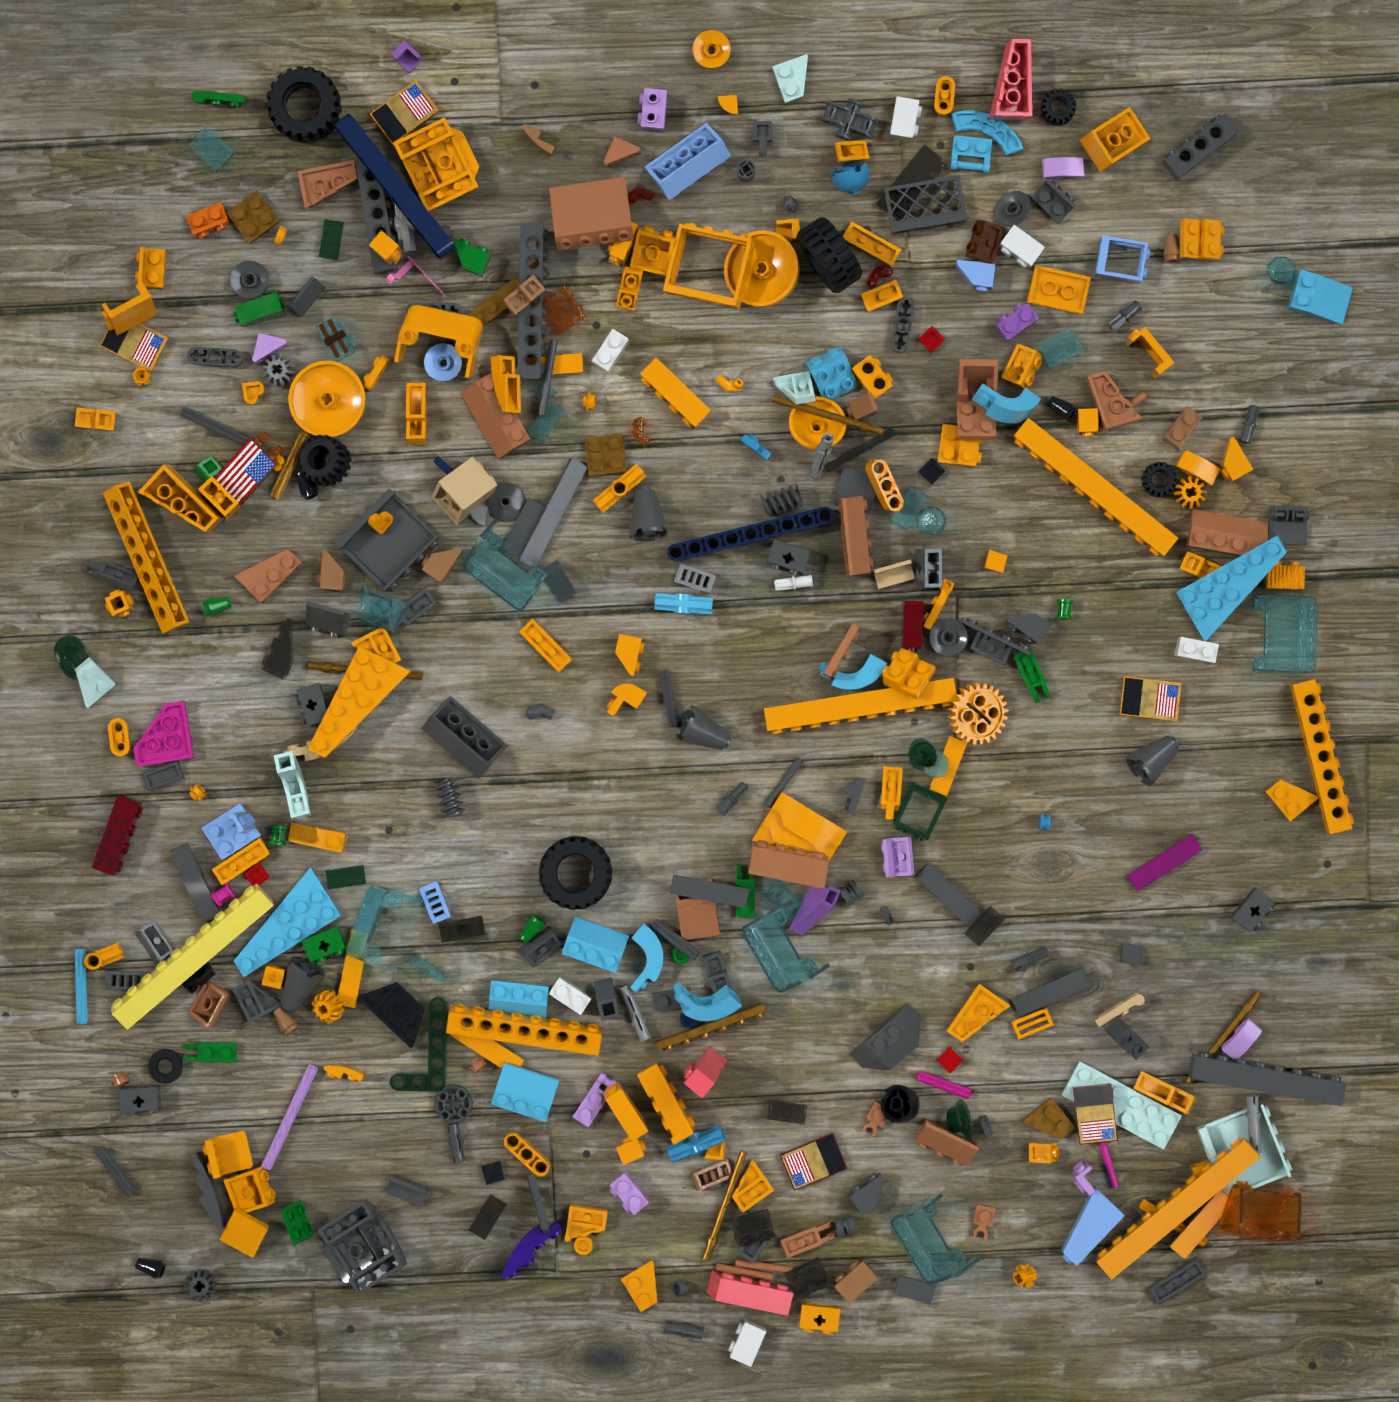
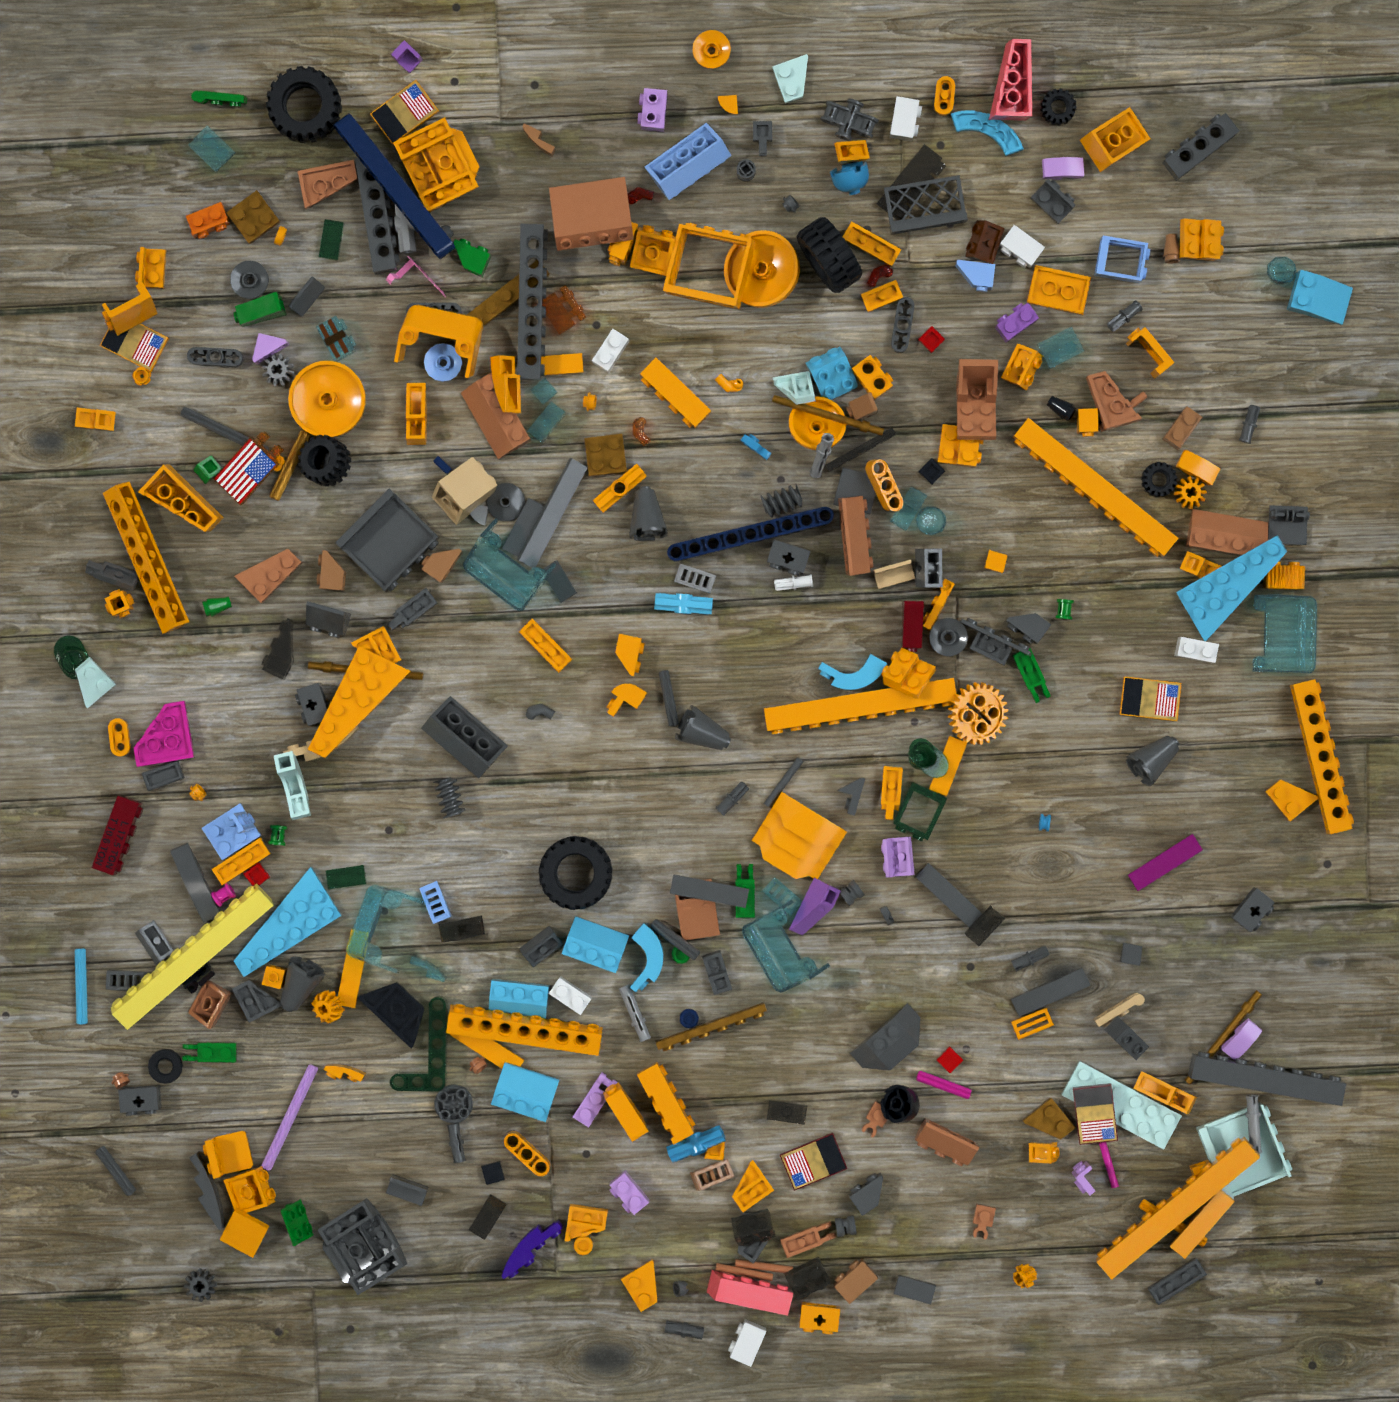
(105, 955): light orange piece -> none
(151, 1267): black cone -> none
(219, 498): light orange brick -> none
(252, 391): light orange tile -> none
(285, 1021): medium nougat cone -> none
(307, 487): black cone -> none
(313, 944): green brick -> none
(317, 837): light orange slope -> none
(379, 367): light orange plate -> none
(380, 610): clear light blue slope -> none
(381, 521): light orange tile -> none
(386, 248): light orange brick -> none
(523, 295): medium nougat slope -> none
(532, 928): green cone -> none
(538, 1204): dark grey tile -> none
(547, 378): dark grey bar -> none
(606, 999): dark grey slope -> none
(620, 151): nougat slope -> none
(629, 288): light orange slope -> none
(630, 1150): light orange brick -> none
(665, 1000): dark grey plate -> none
(704, 1072): coral wedge -> none
(707, 1008): medium azure arch -> none
(712, 1240): pearl gold bar -> none
(788, 228): light orange panel -> none
(788, 864): nougat slope -> none
(842, 651): nougat wing -> none
(926, 1245): clear light blue windscreen -> none
(959, 1119): clear green piece -> none
(973, 148): medium azure plate -> none
(976, 1012): light orange wing -> none
(985, 1126): dark grey tile -> none
(1003, 408): medium azure arch -> none
(1008, 204): dark grey dish -> none
(1091, 1226): light blue slope -> none
(1234, 461): light orange slope -> none
(1261, 1214): clear orange windscreen -> none

